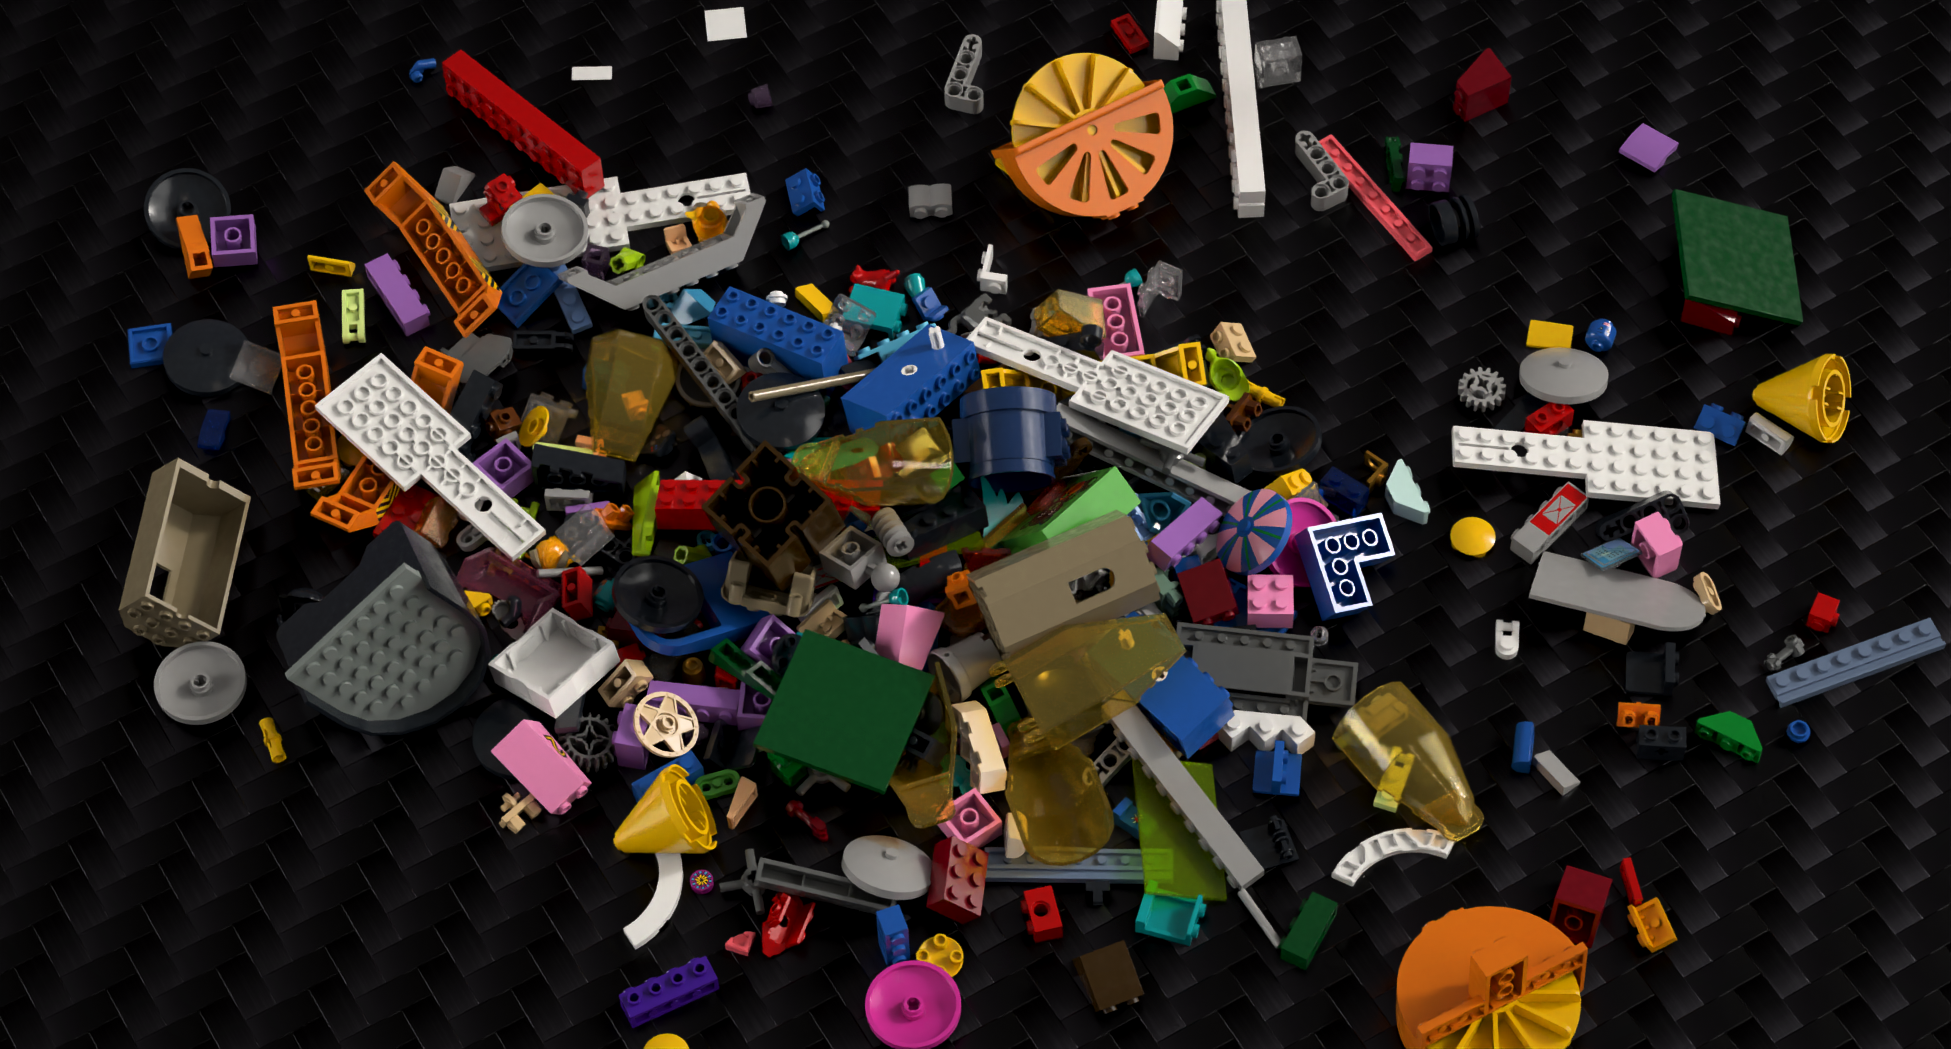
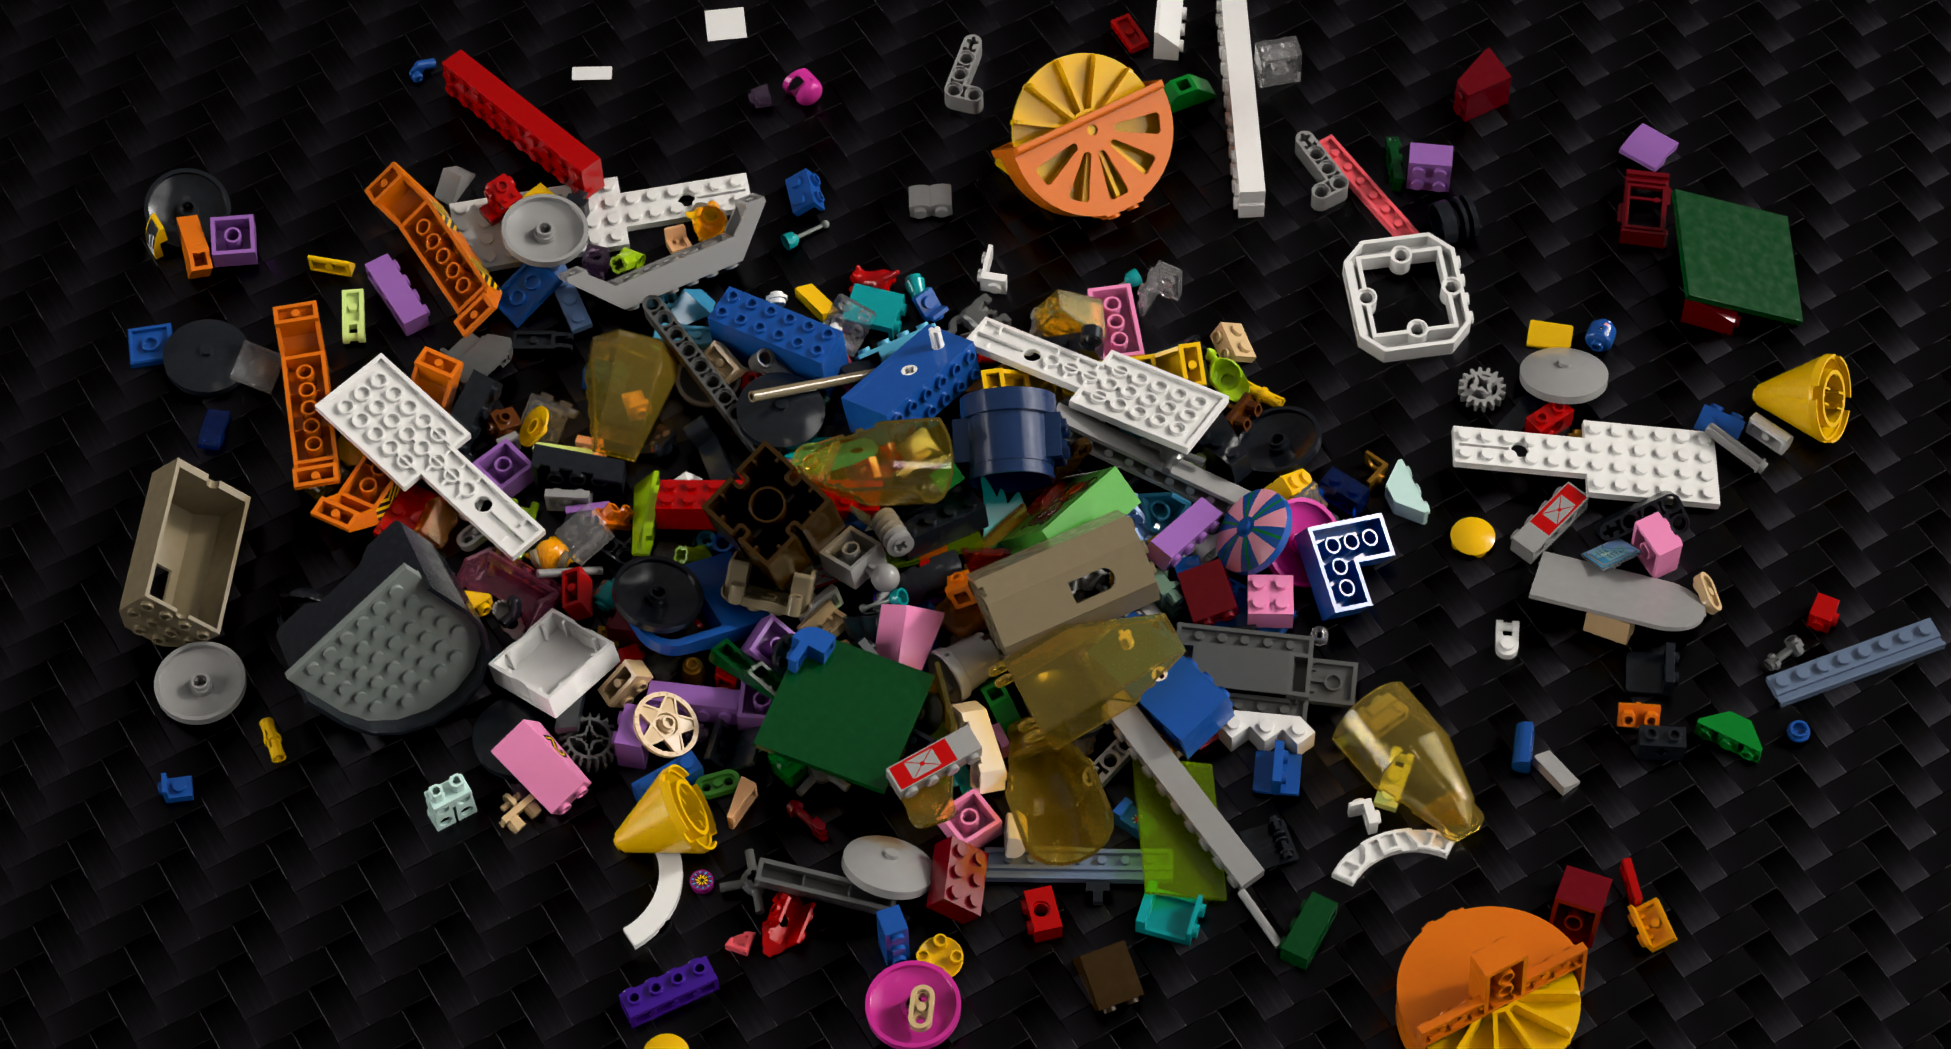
(155, 236): none -> yellow slope
(176, 789): none -> blue bracket
(447, 799): none -> light aqua hips
(808, 91): none -> dark pink helmet
(812, 643): none -> blue brick
(921, 1010): none -> tan plate
(934, 762): none -> light grey brick
(1366, 809): none -> white bracket
(1403, 343): none -> white panel
(1643, 234): none -> dark red piece
(1736, 448): none -> light grey axle

